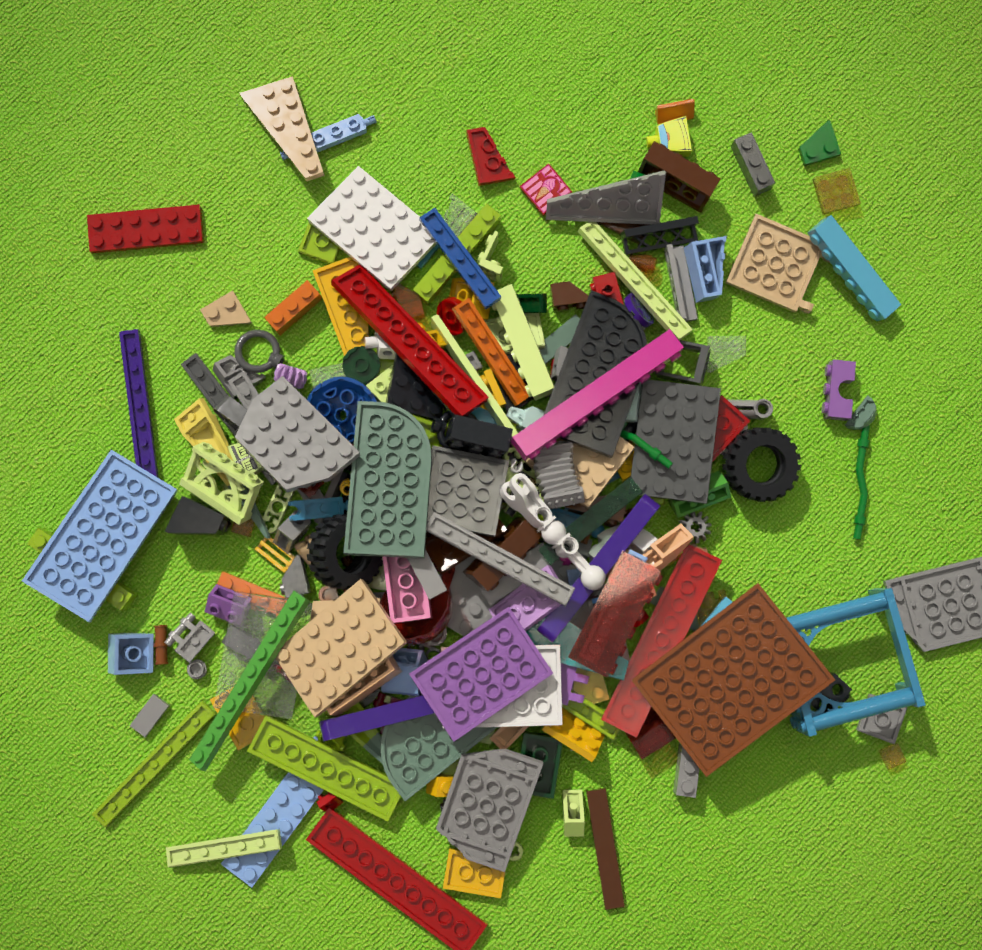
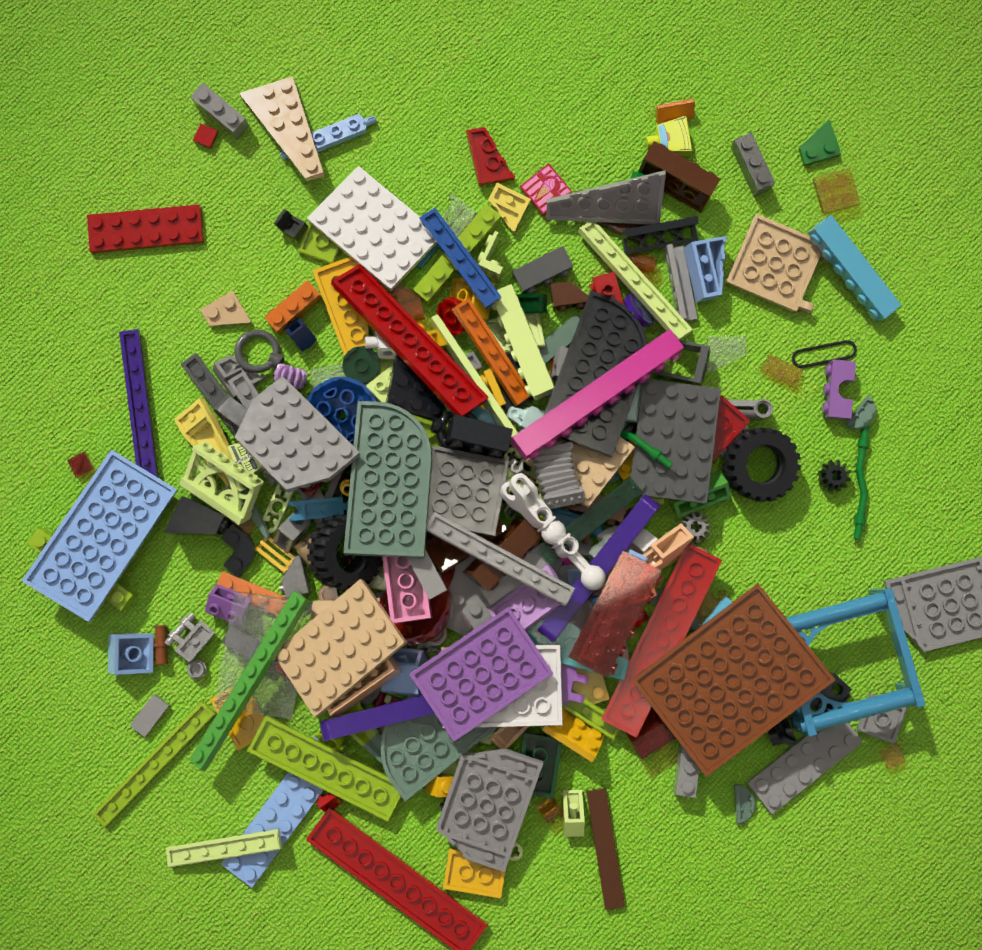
(80, 464): none -> clear red tile
(205, 136): none -> red tile
(219, 111): none -> light grey brick
(243, 547): none -> black plate
(290, 225): none -> pearl dark grey bracket
(300, 334): none -> dark blue brick
(509, 205): none -> light yellow wing
(543, 271): none -> dark grey brick
(550, 809): none -> clear orange tile
(744, 803): none -> sand green tile
(781, 370): none -> clear yellow plate
(782, 734): none -> black piece
(802, 765): none -> light grey plate
(821, 346): none -> black piece
(827, 475): none -> black gear

